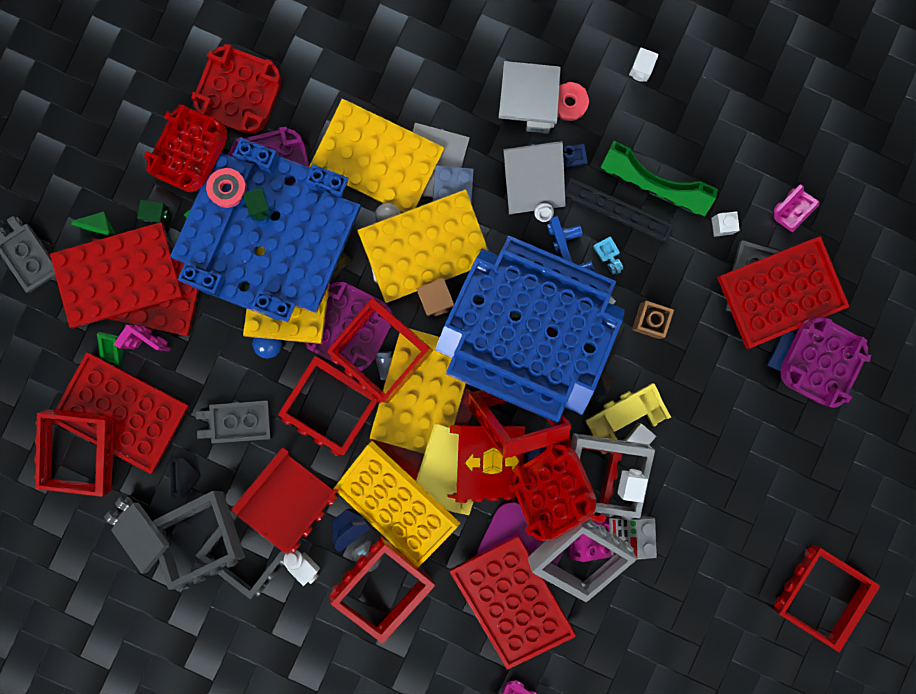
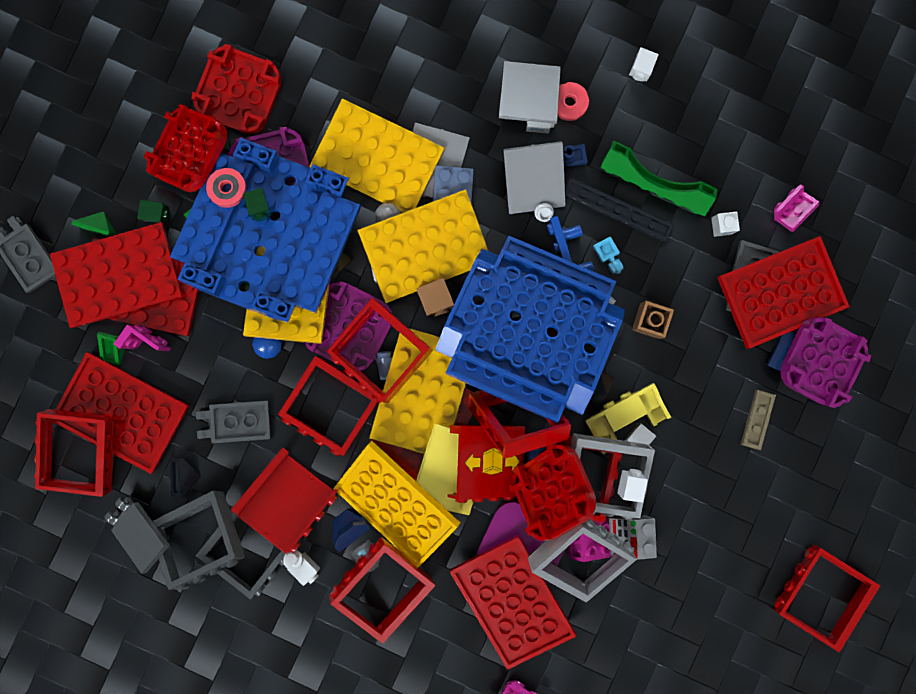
(758, 419): none -> dark tan tile

